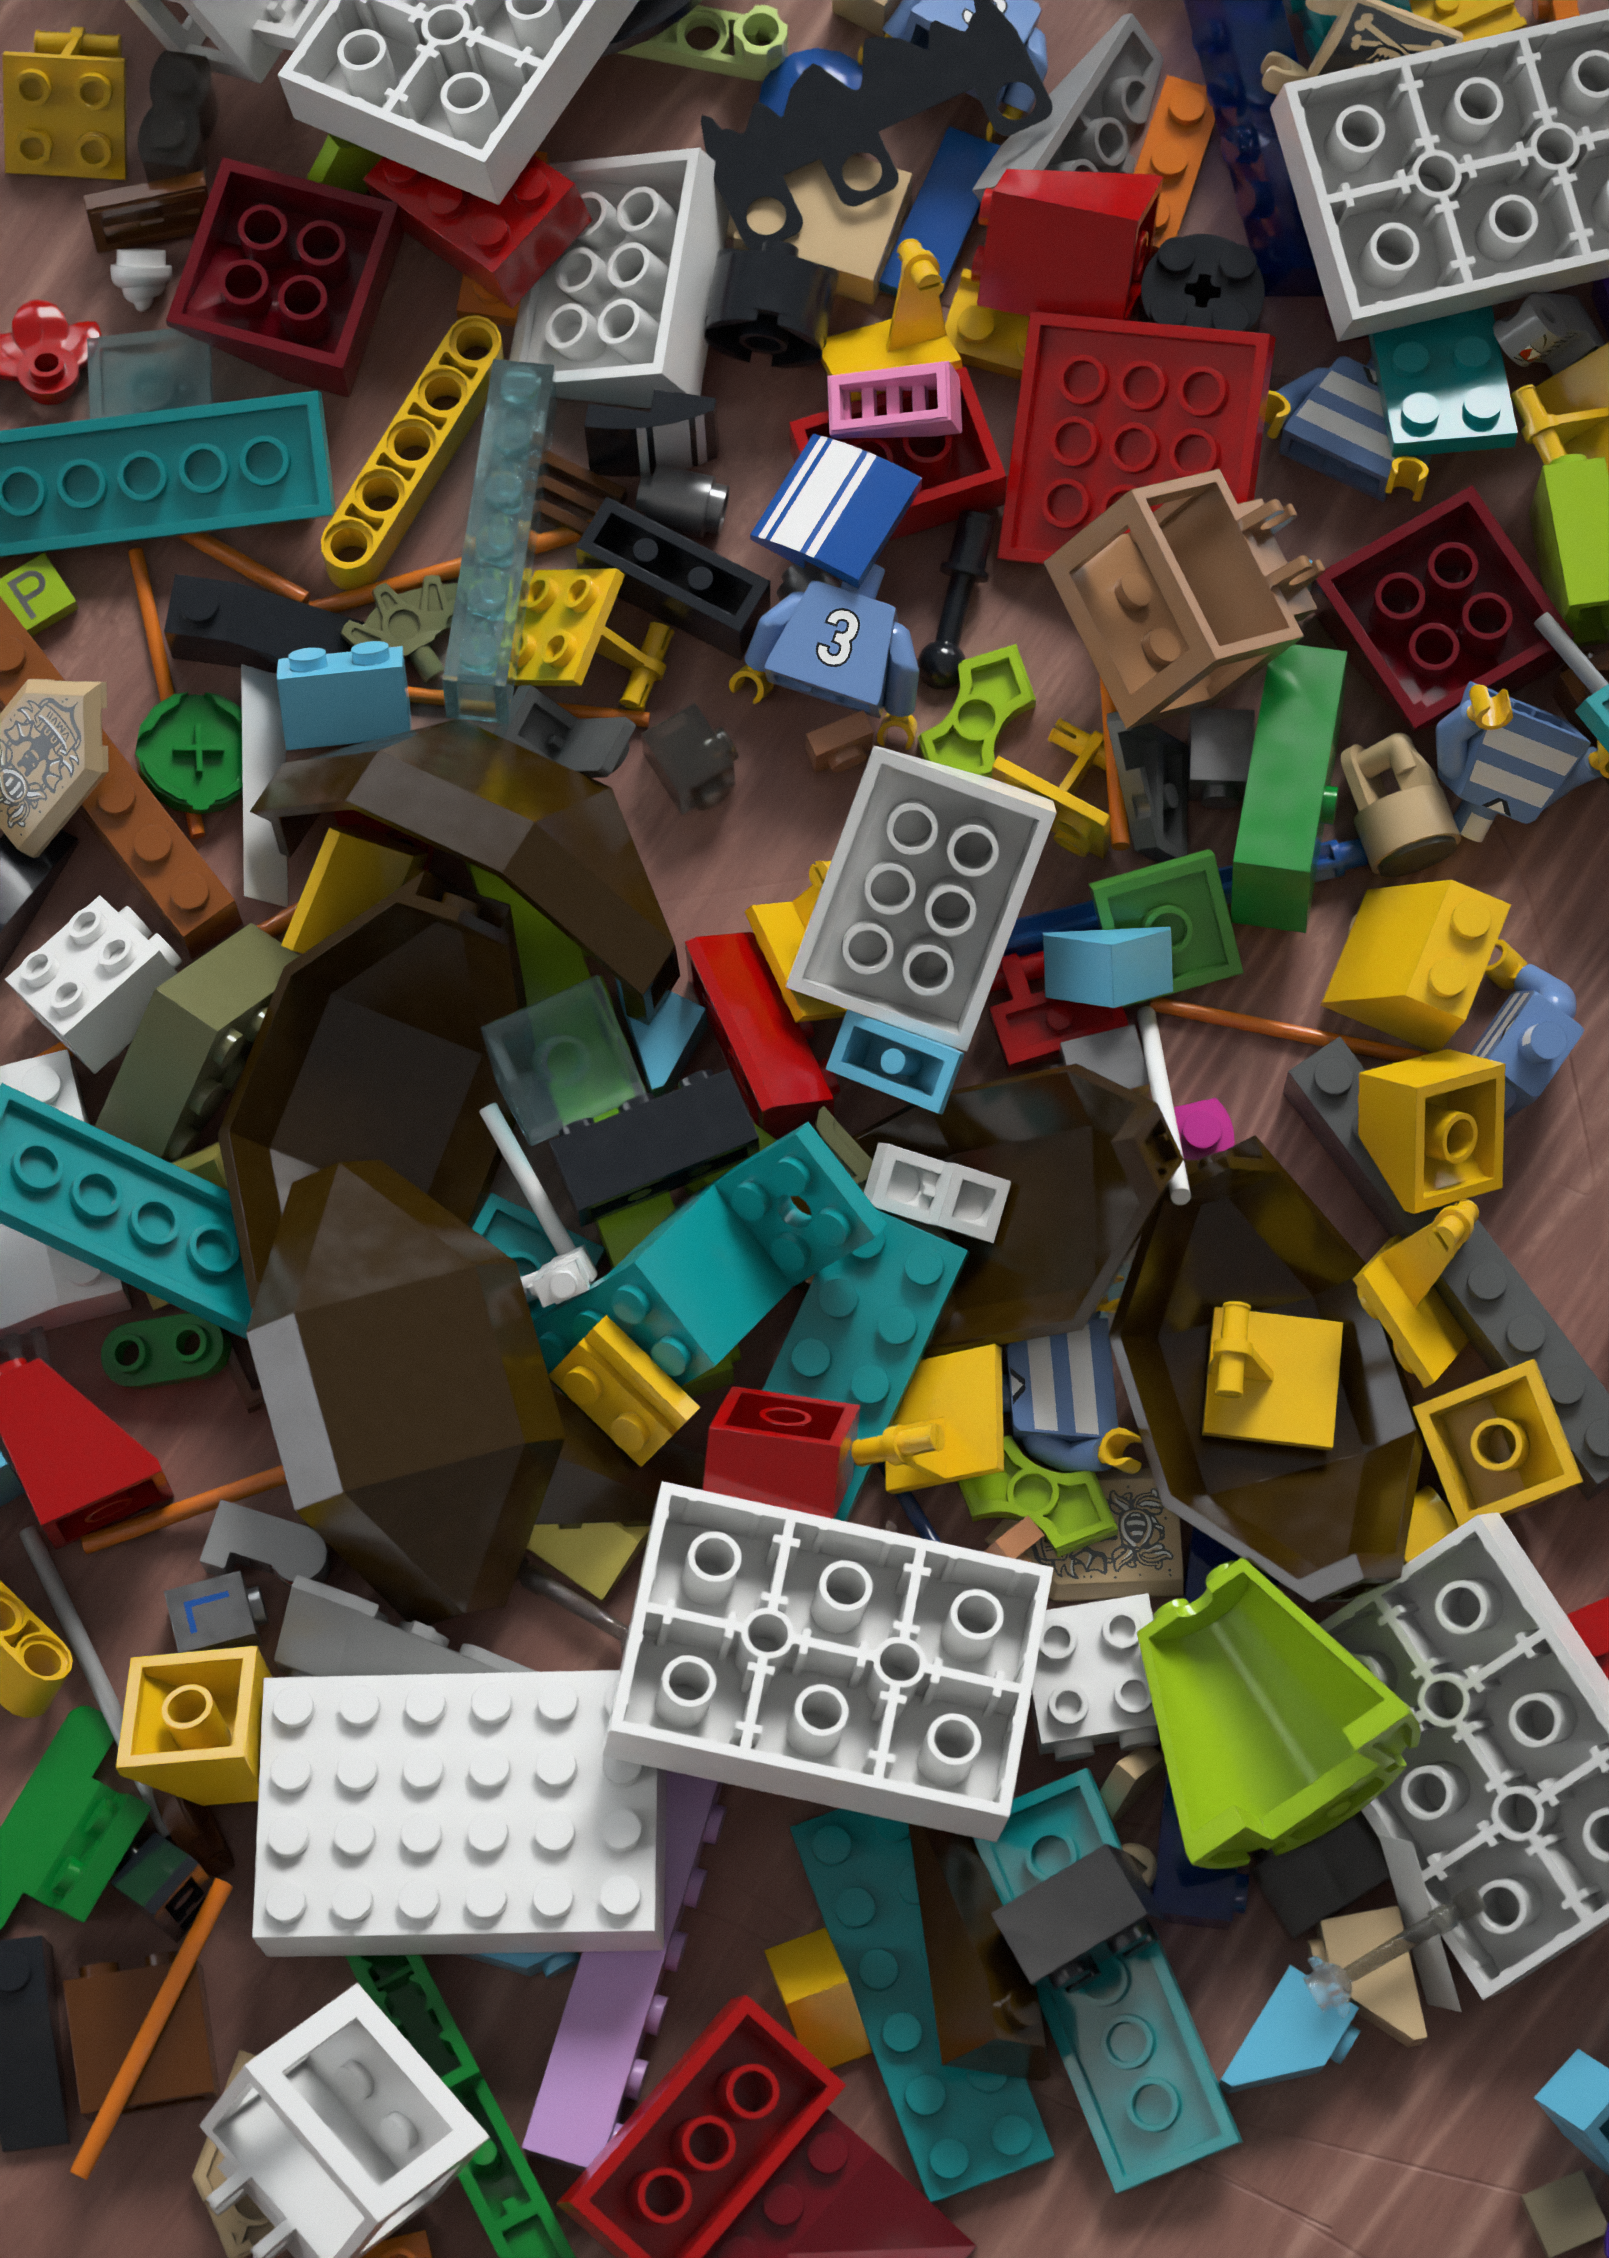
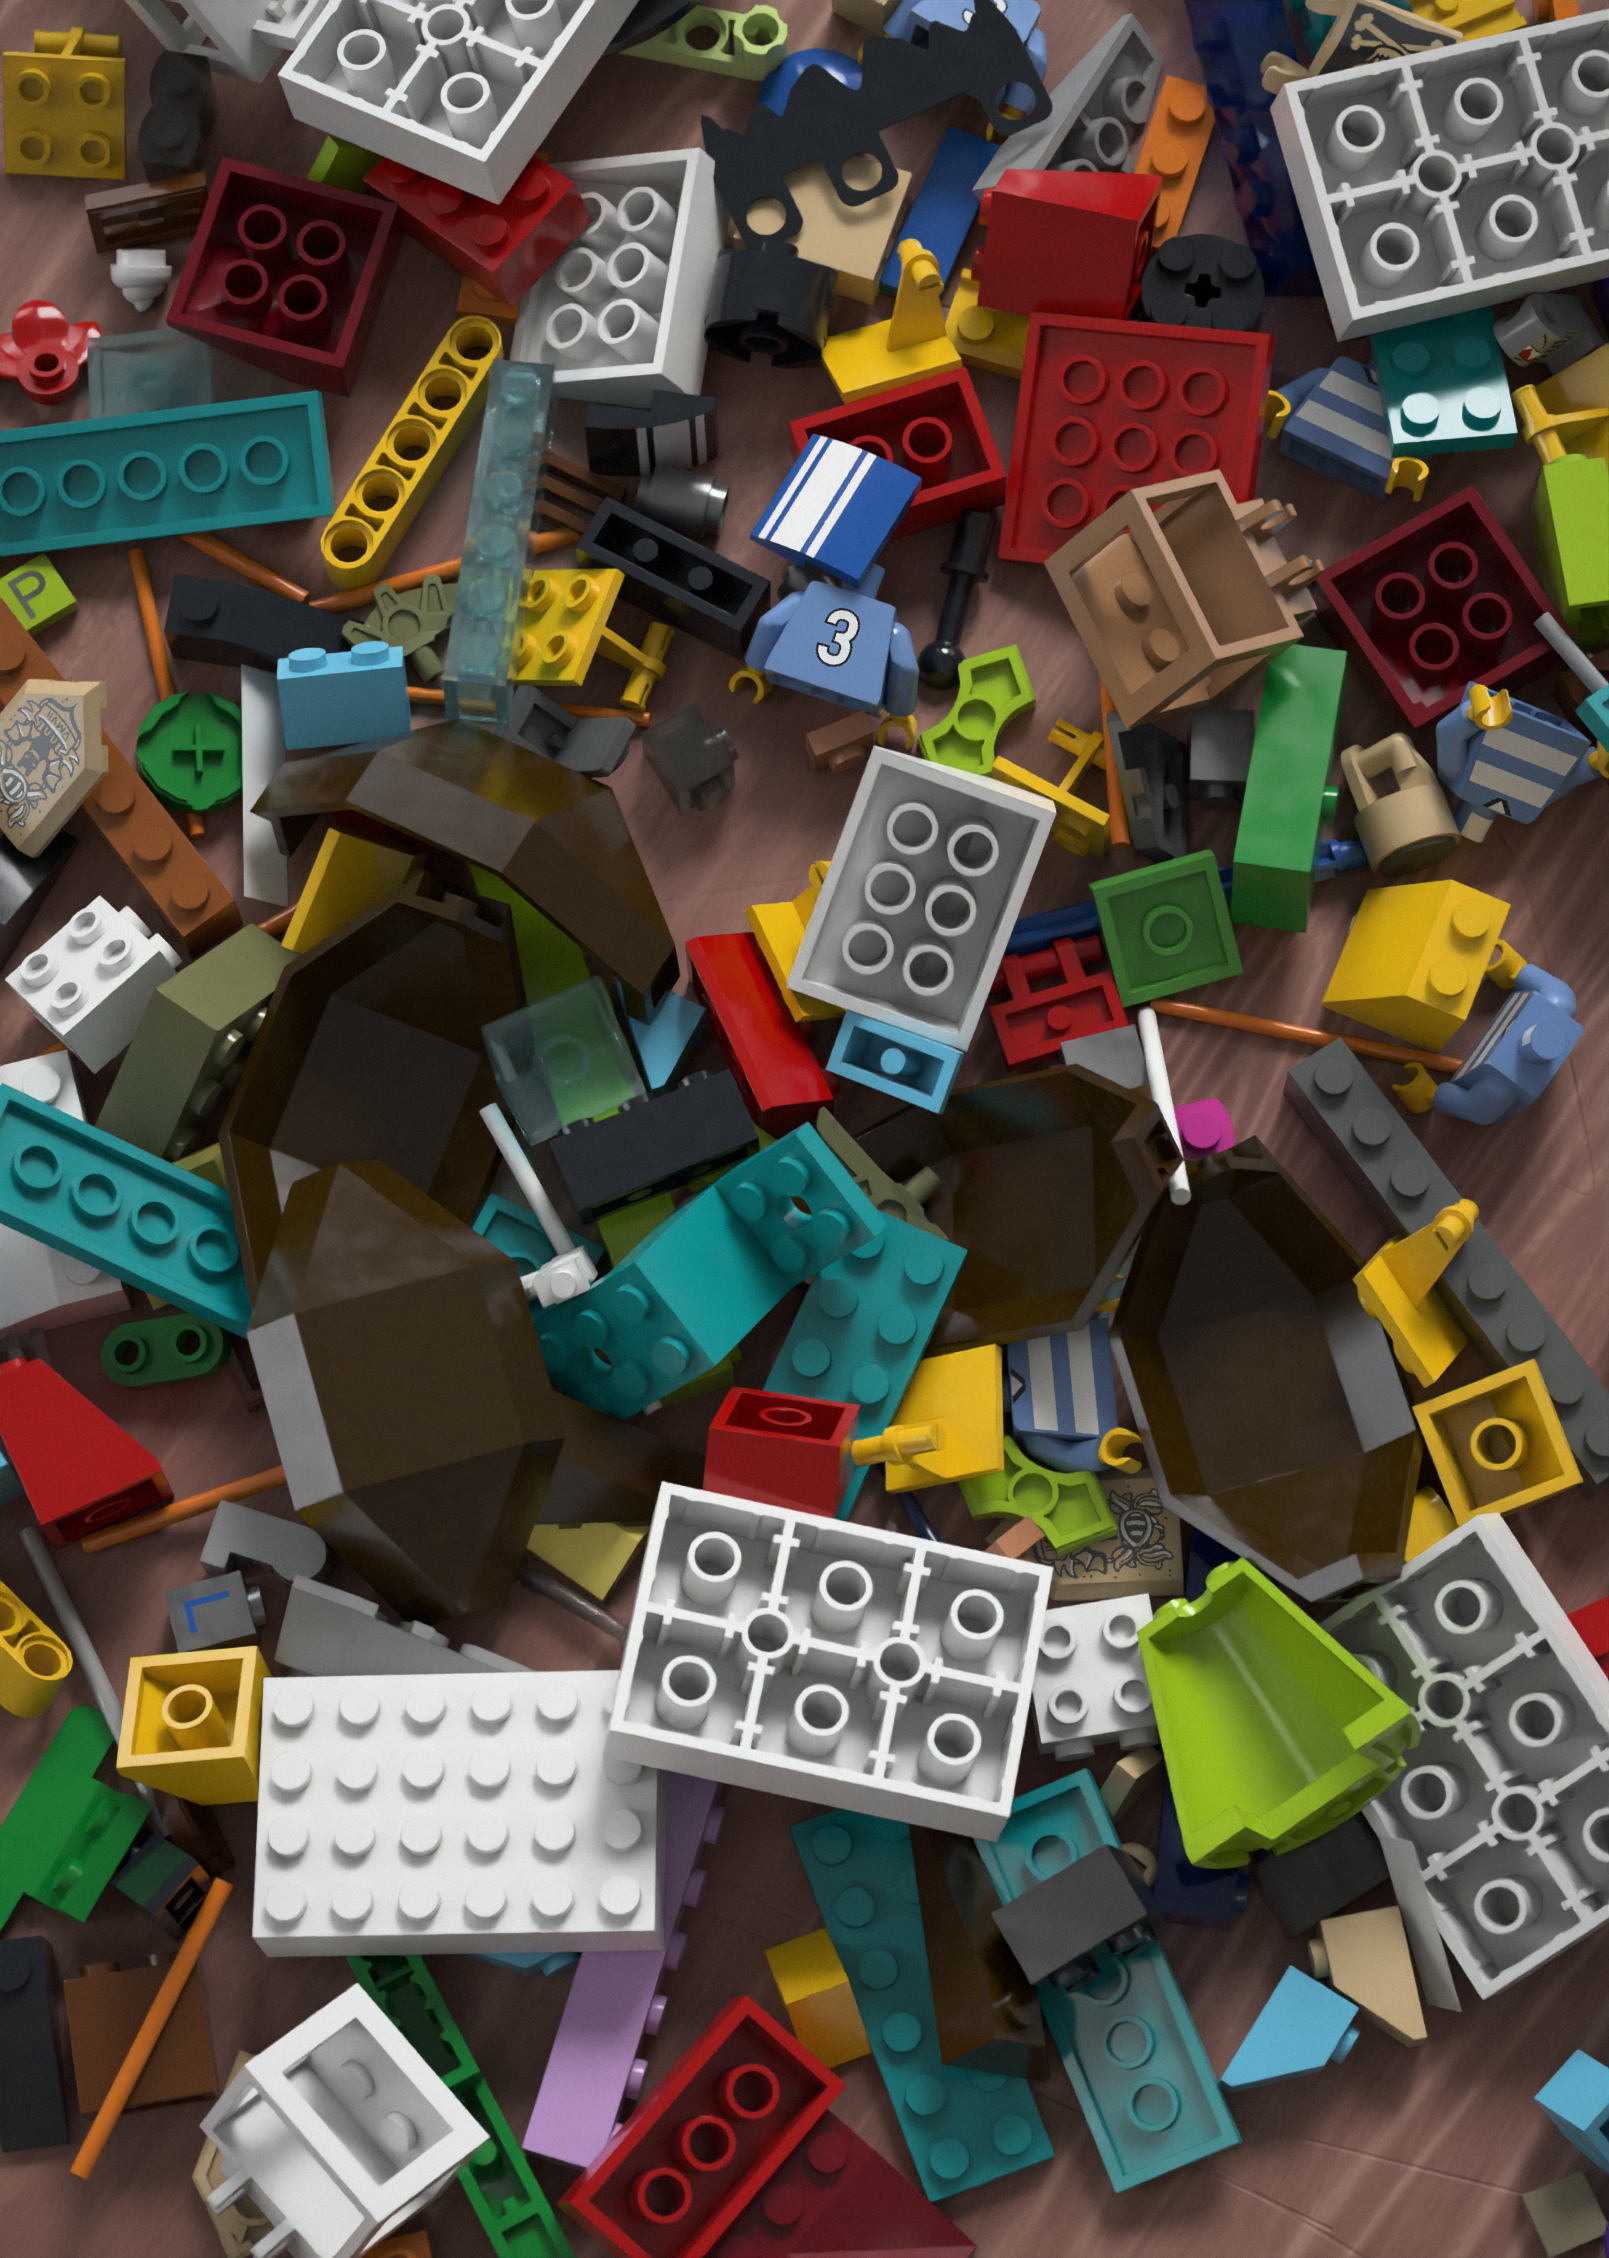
(623, 1391): yellow plate -> none
(914, 378): bright pink slope -> none
(936, 1192): white slope -> none
(1108, 965): medium azure slope -> none
(1272, 1377): yellow plate -> none
(1332, 1984): clear smoke piece -> none
(1435, 1126): yellow slope -> none

